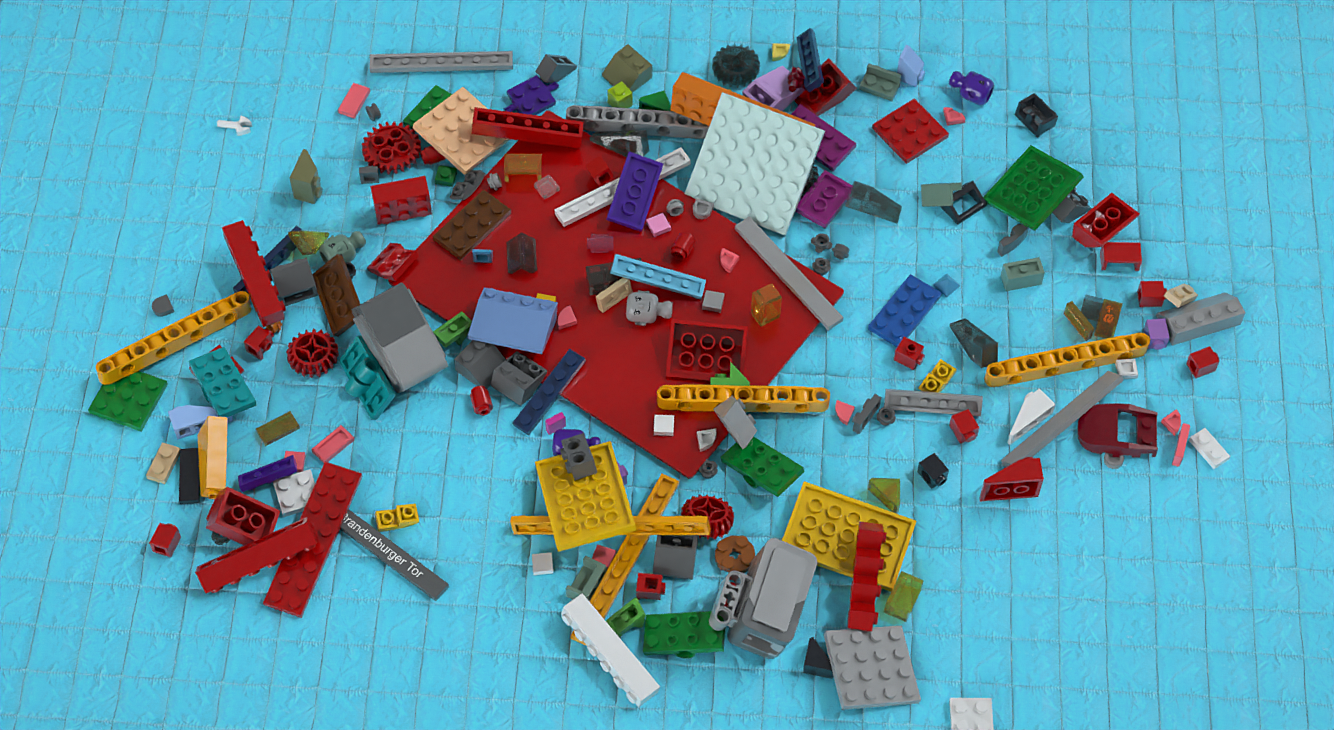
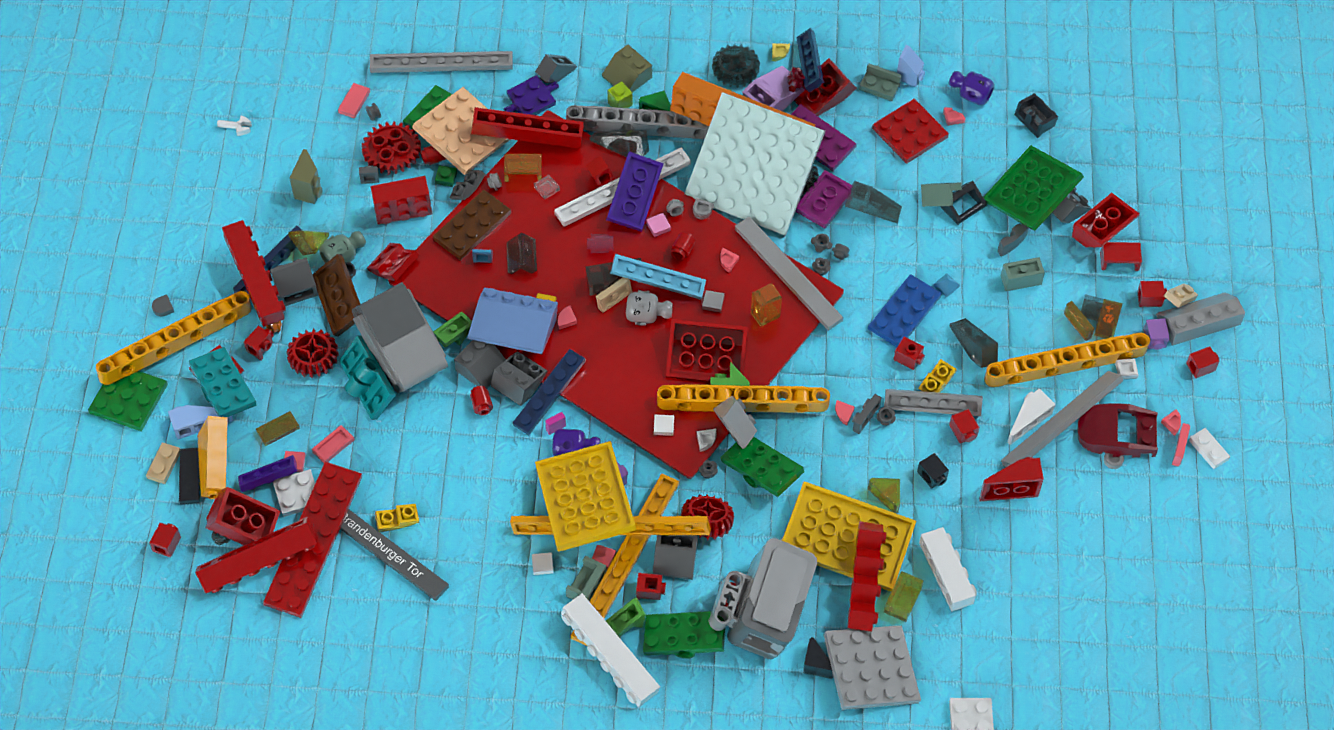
(579, 457): dark grey brick -> none
(734, 544): dark orange plate -> none
(948, 569): none -> white brick

